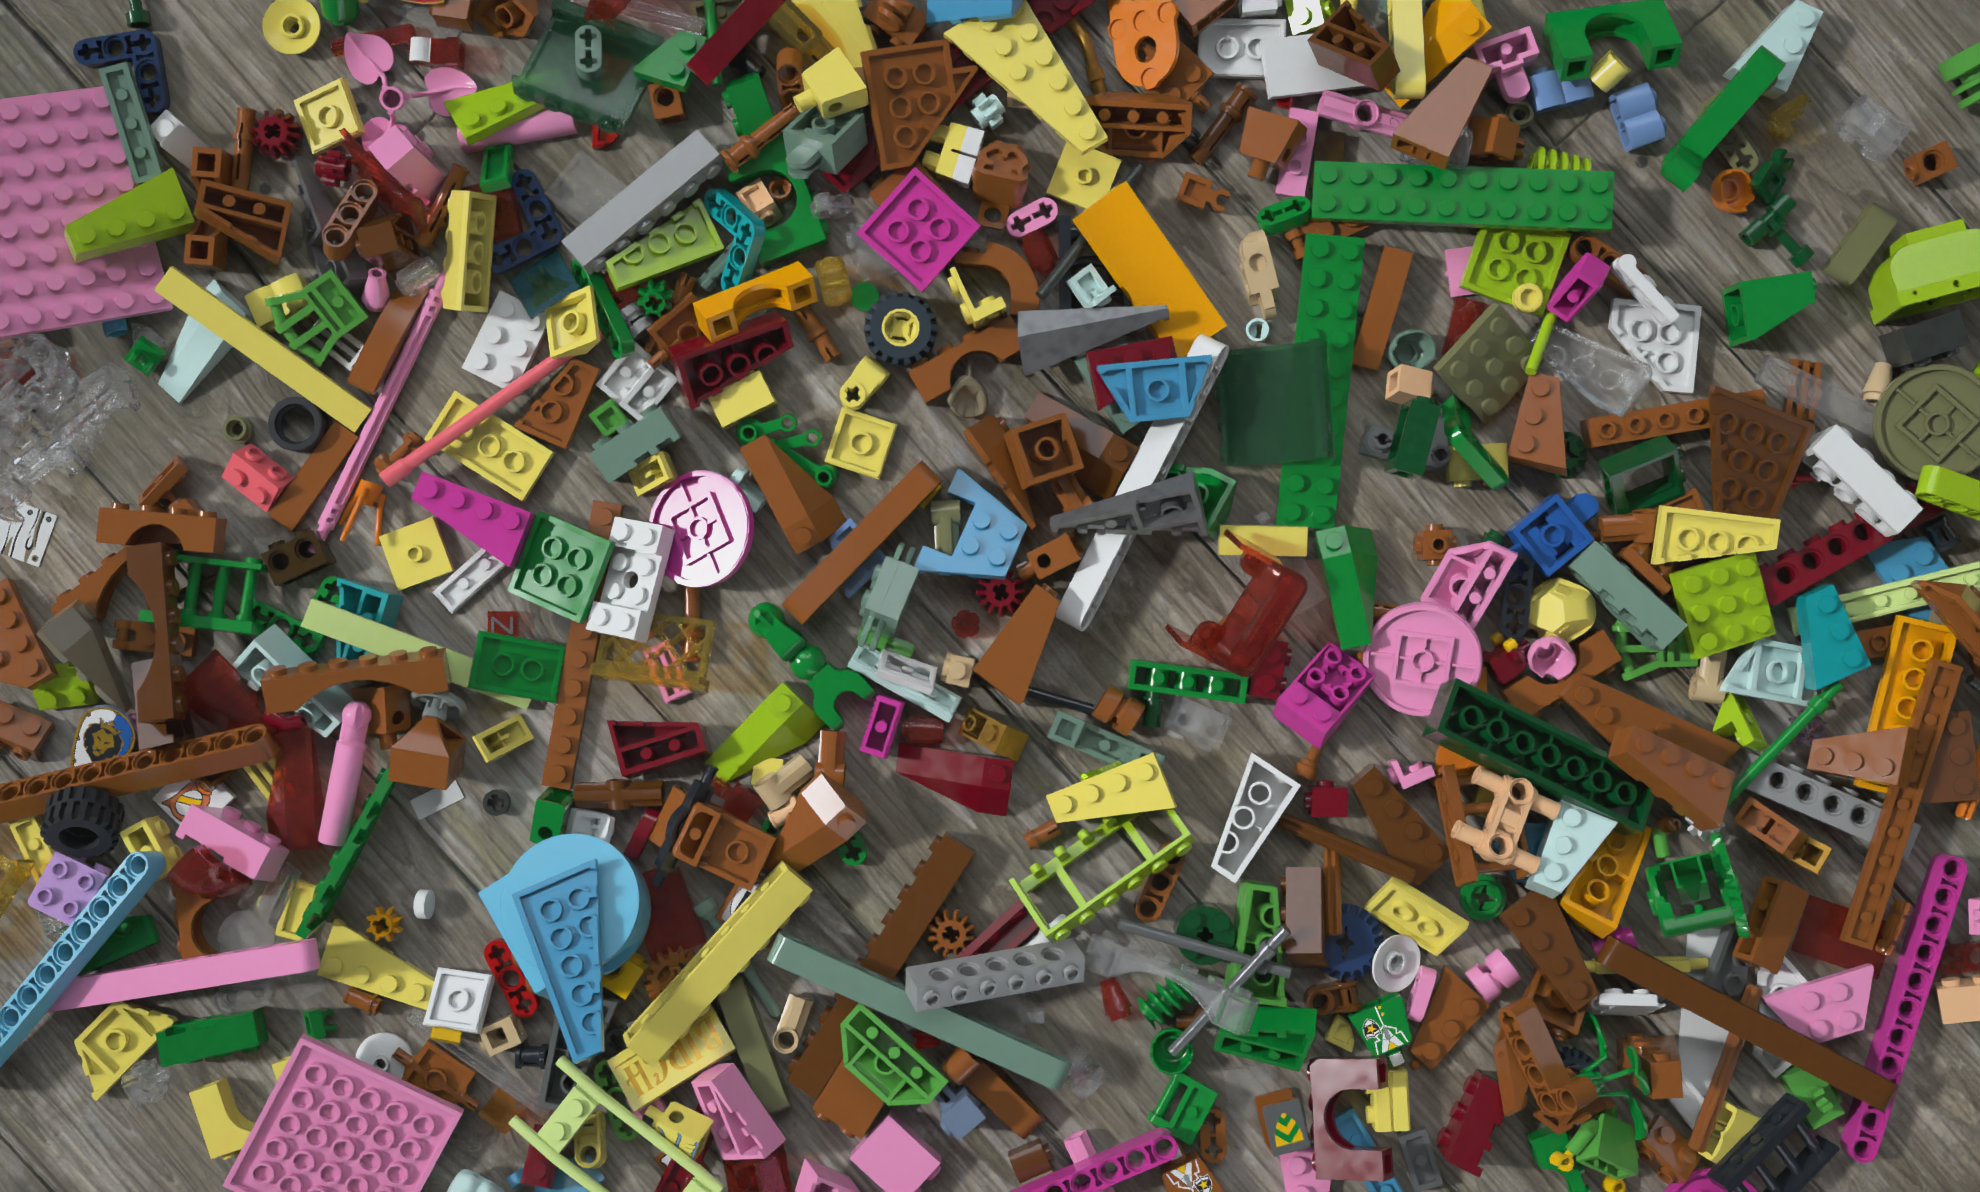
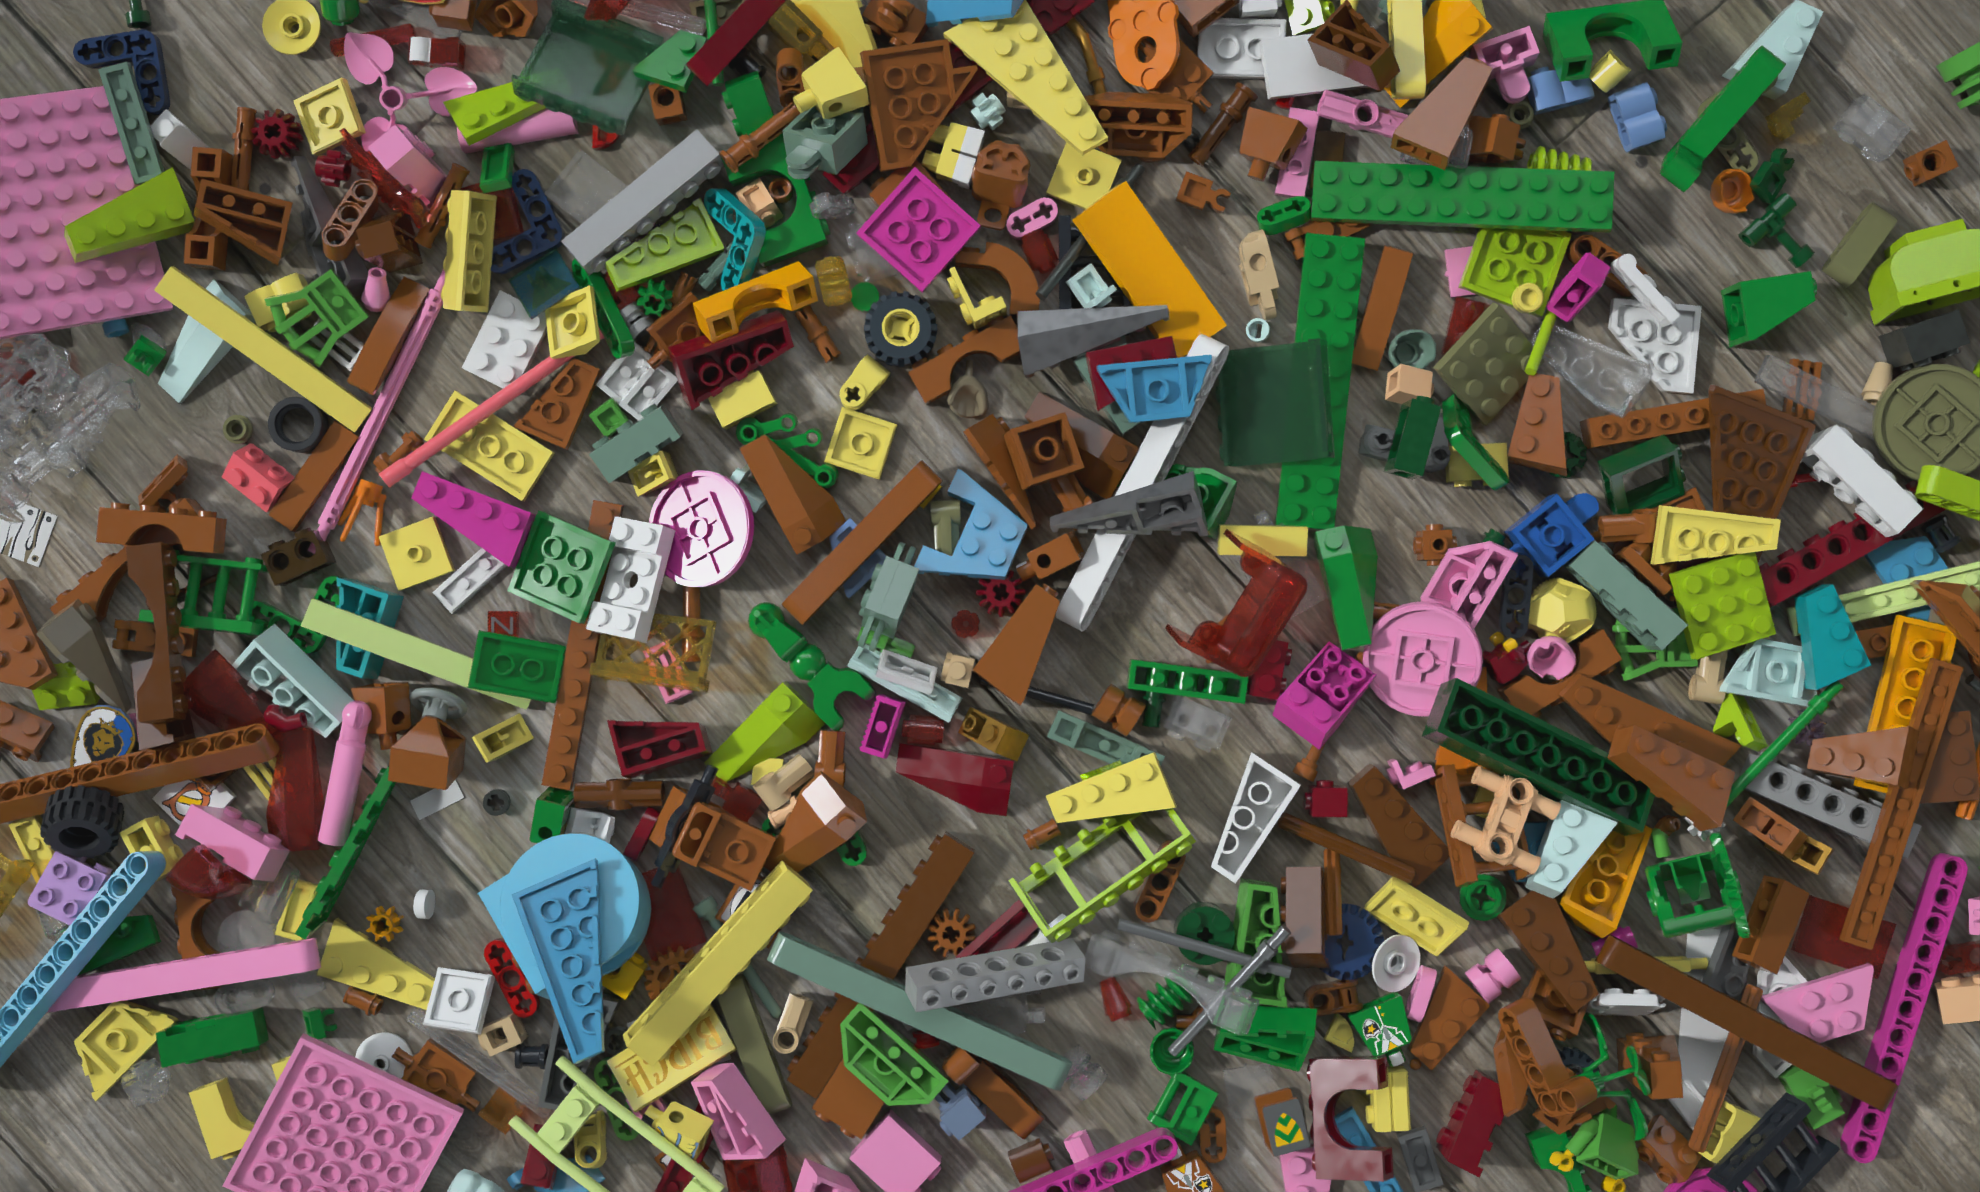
(417, 276): clear brick -> none
(417, 671): dark orange arch -> none
(446, 1035): yellow tile -> none
(583, 52): sand green beam -> none
(1893, 927): dark orange axle -> none

